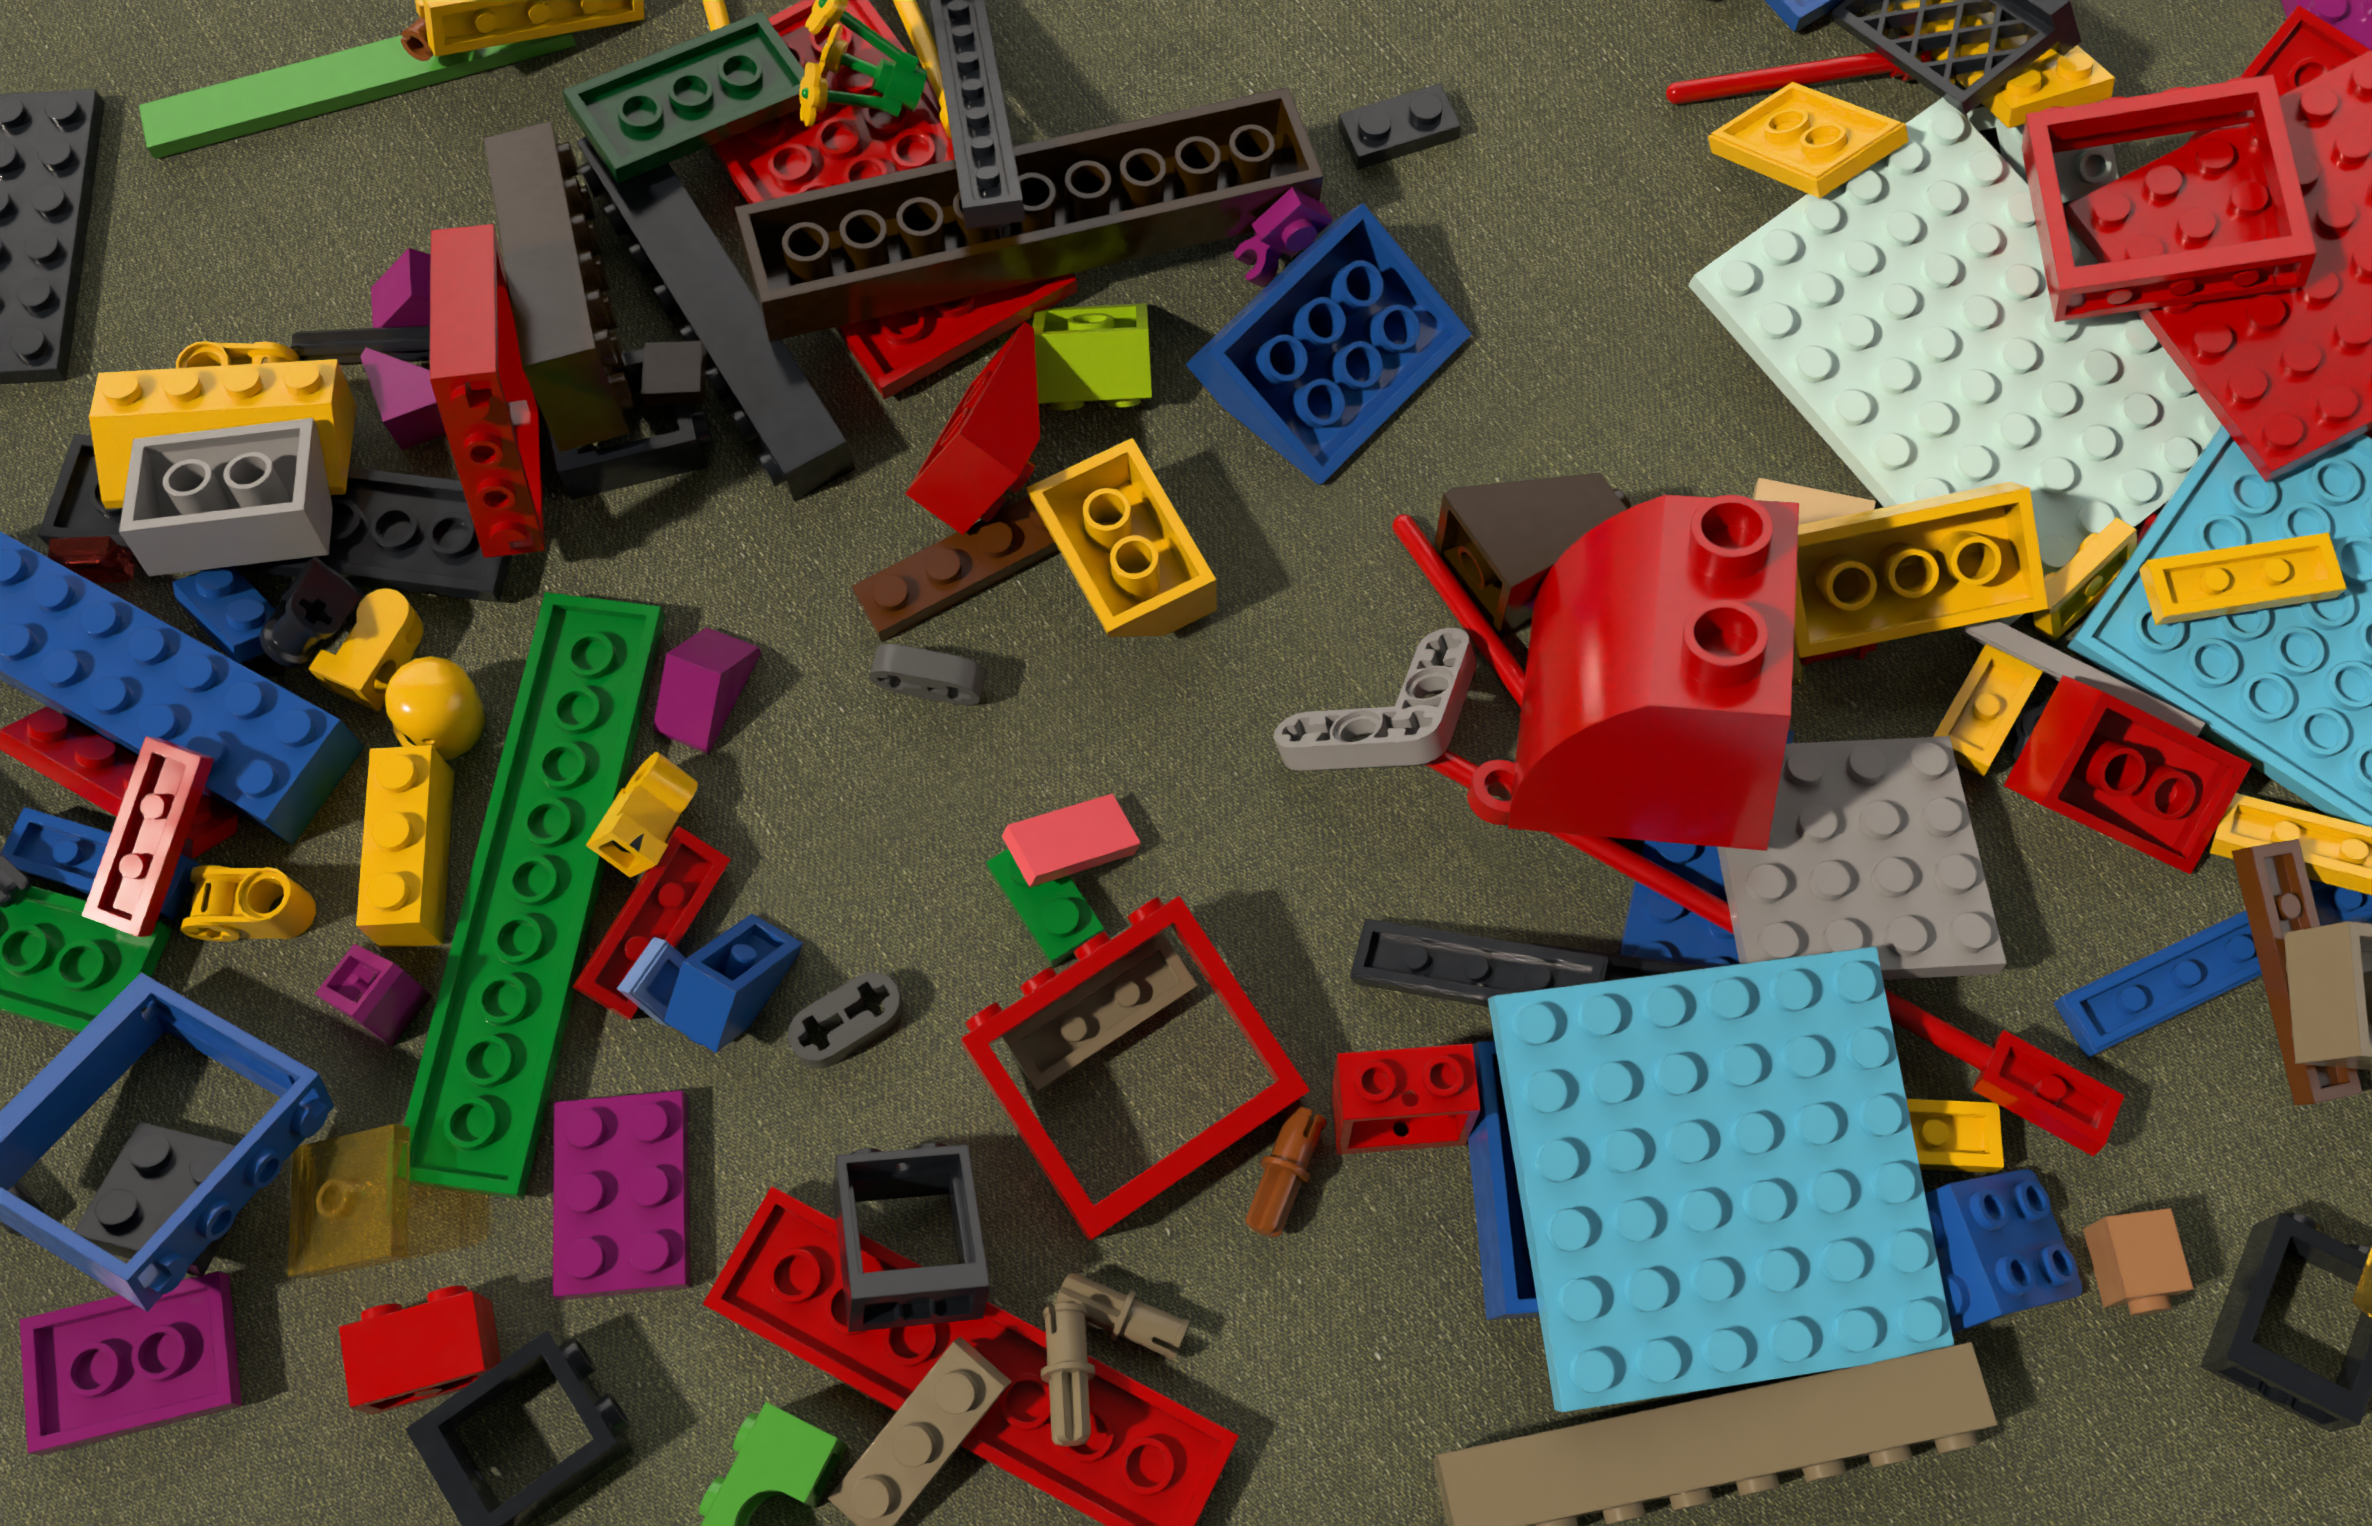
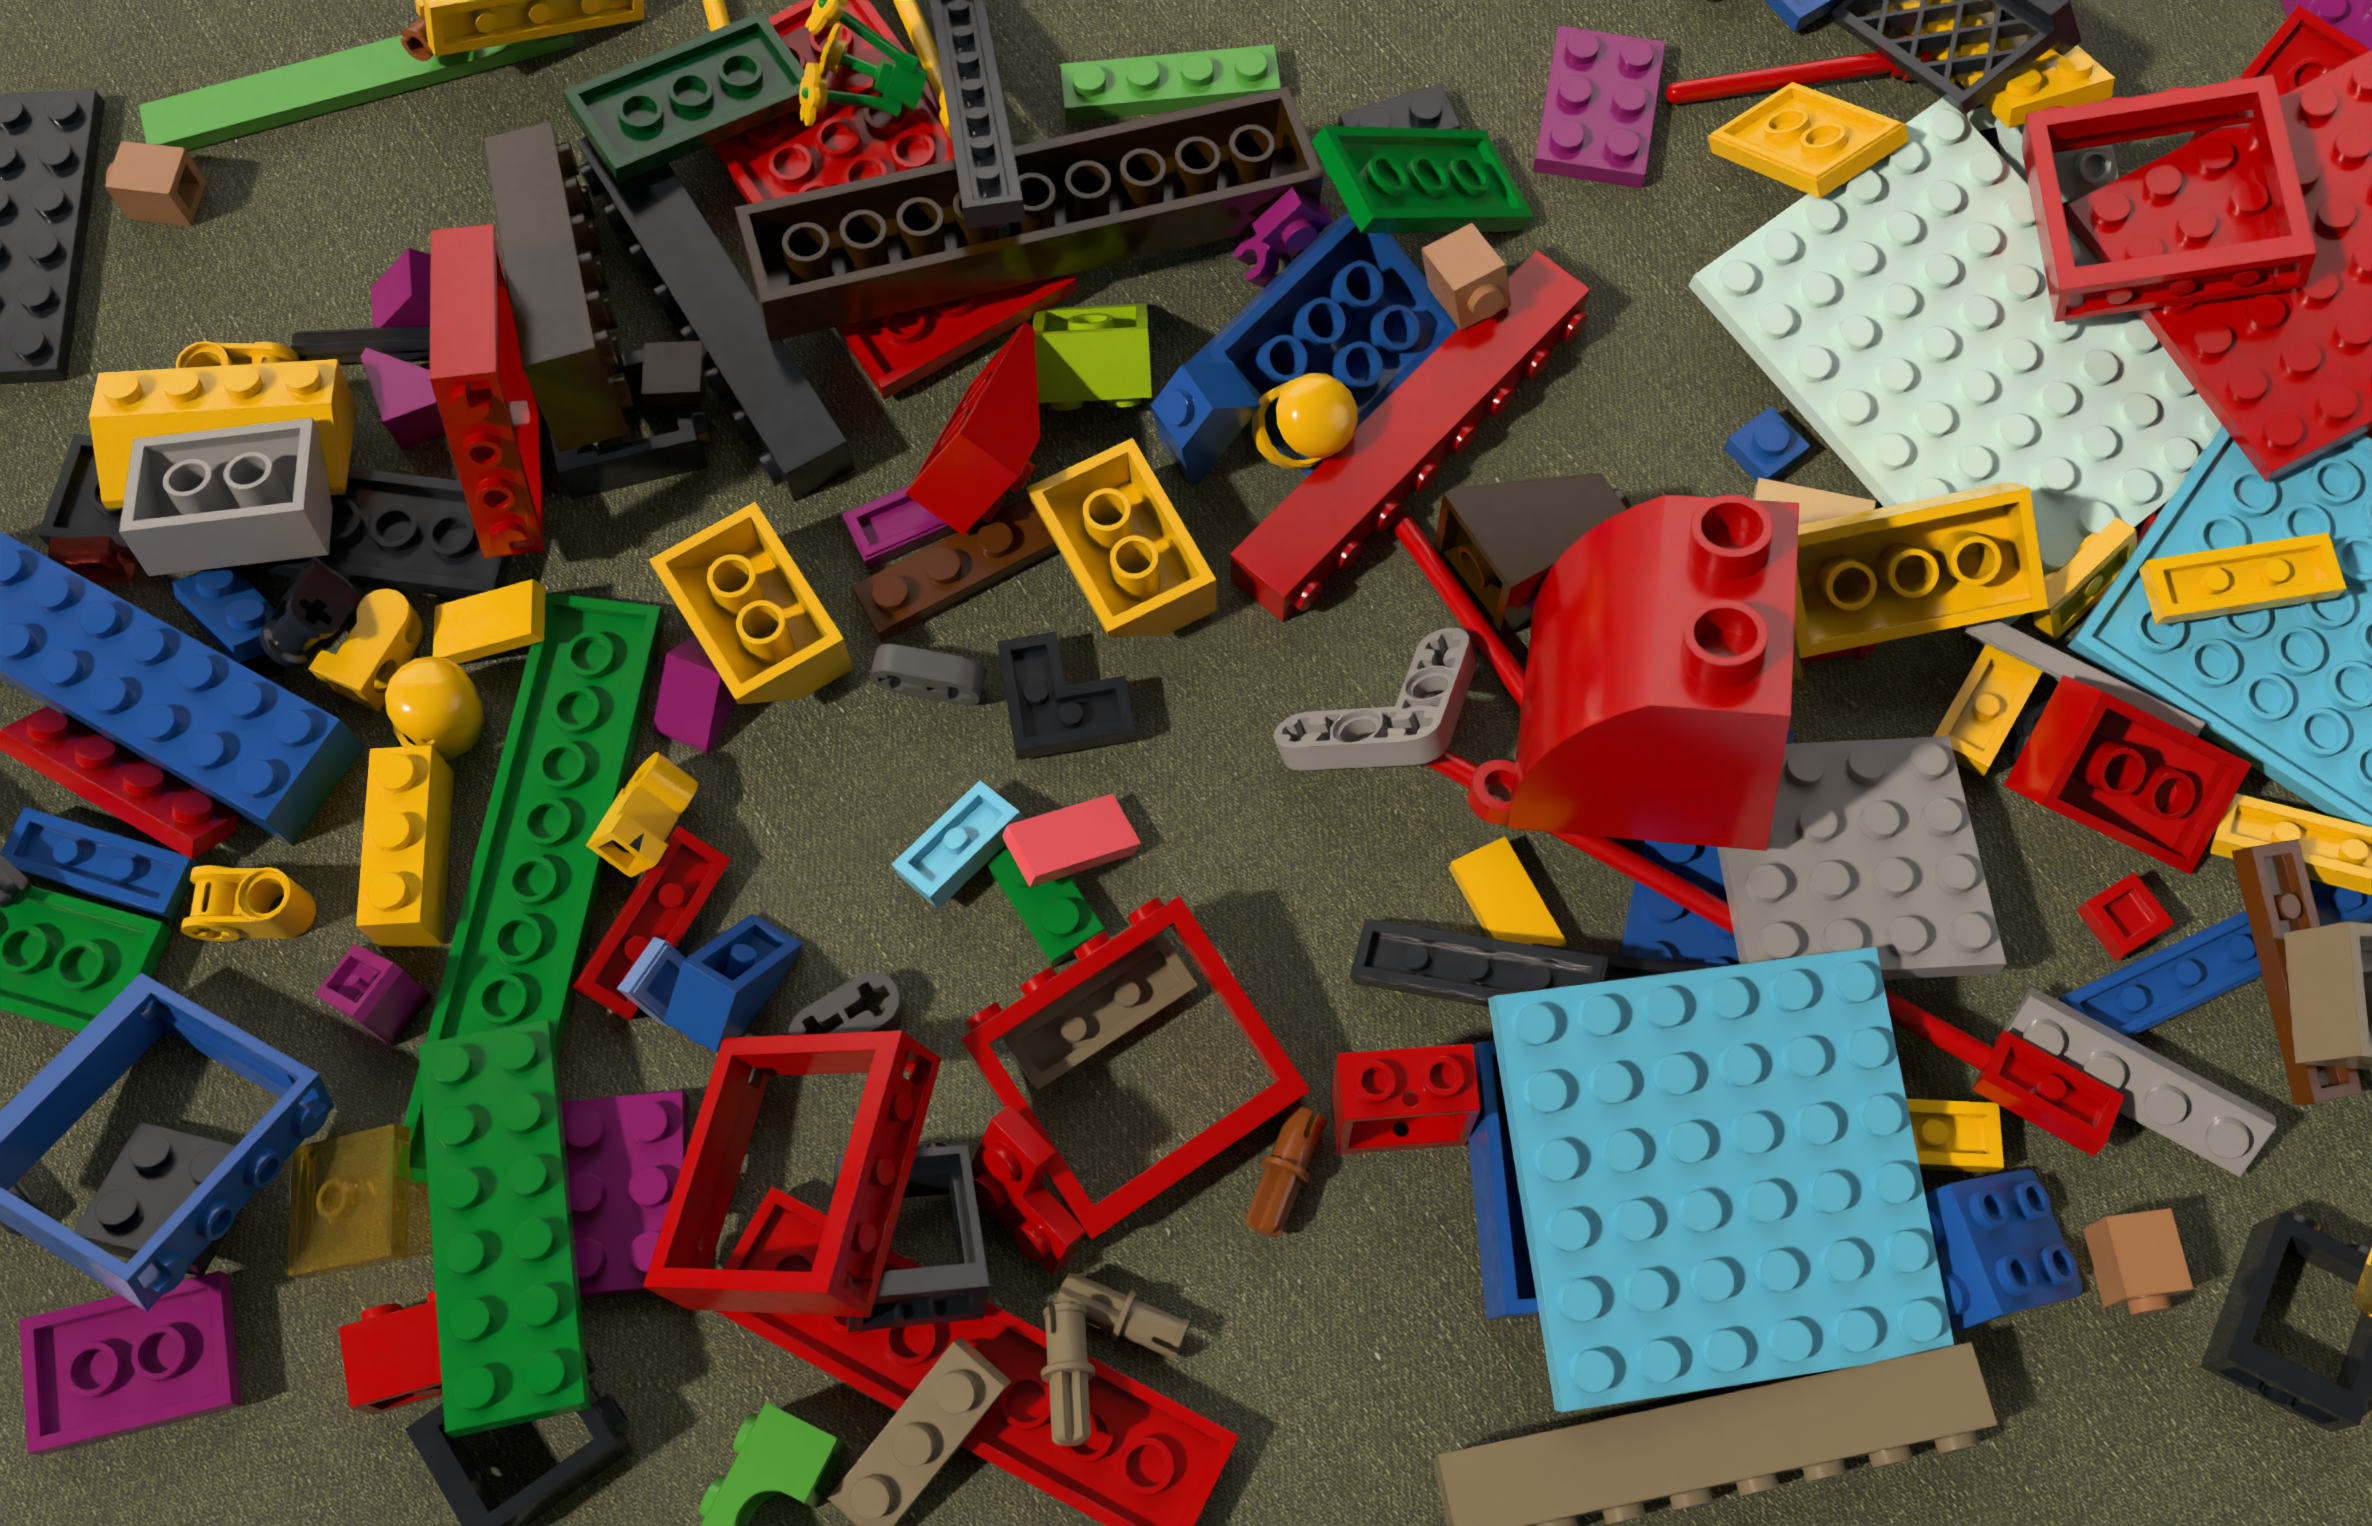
(148, 837): plate -> none
(155, 183): none -> medium nougat brick
(490, 622): none -> yellow tile
(502, 1229): none -> green plate
(753, 610): none -> yellow slope
(864, 1198): none -> red window
(892, 527): none -> magenta tile
(957, 844): none -> medium azure plate
(1009, 1185): none -> red plate
(1056, 716): none -> black plate
(1166, 81): none -> bright green plate
(1202, 415): none -> blue slope
(1313, 418): none -> yellow helmet
(1407, 440): none -> red brick
(1421, 179): none -> green plate
(1466, 276): none -> medium nougat brick
(1504, 896): none -> yellow tile
(1599, 107): none -> magenta plate
(1766, 446): none -> blue plate
(2125, 916): none -> red plate
(2155, 1088): none -> light grey plate

